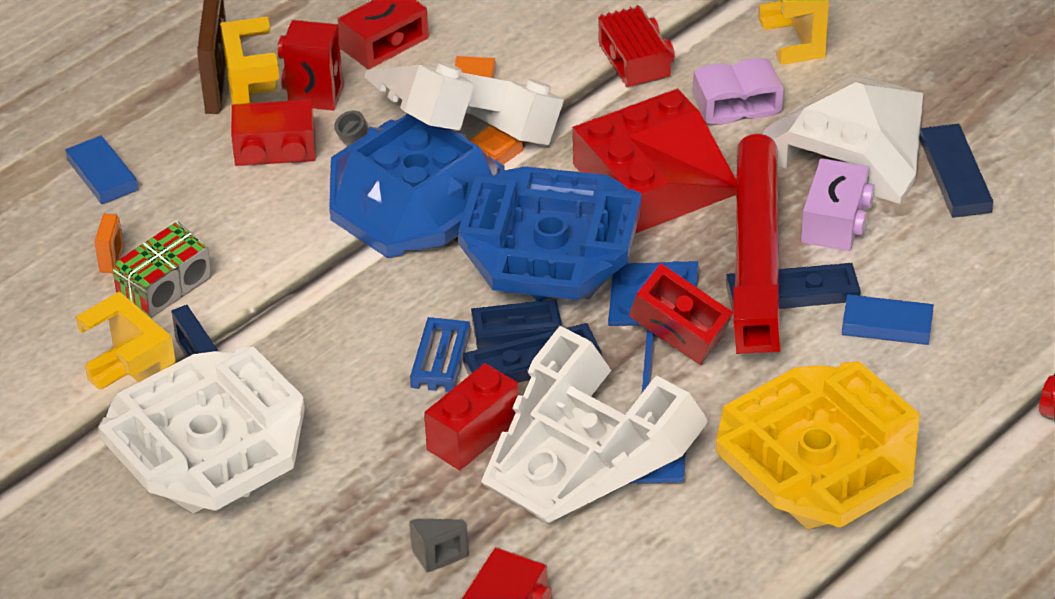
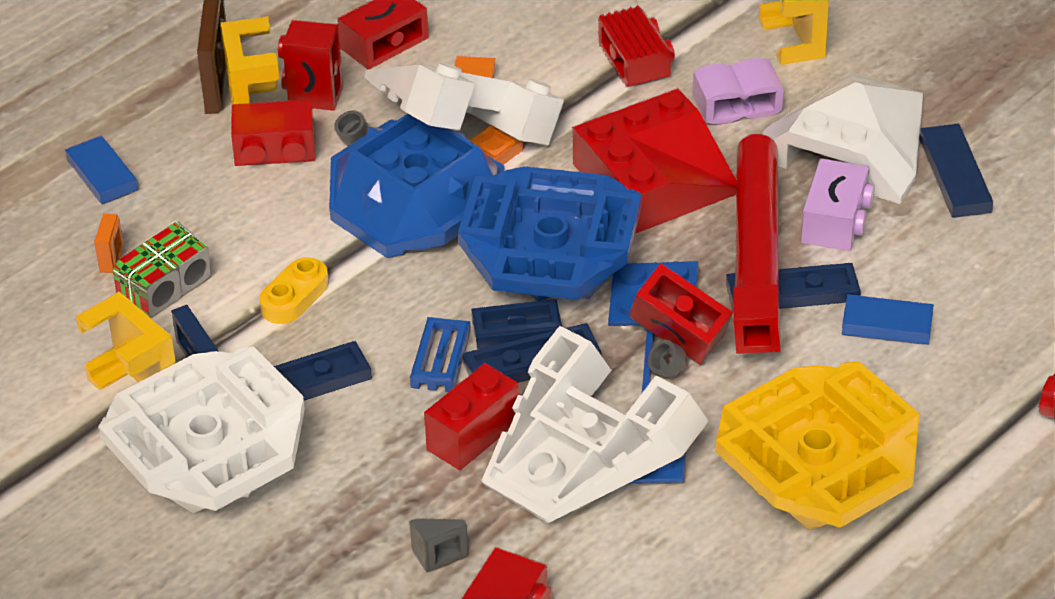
(294, 290): none -> yellow plate
(327, 370): none -> dark blue tile
(663, 366): none -> dark grey hinge

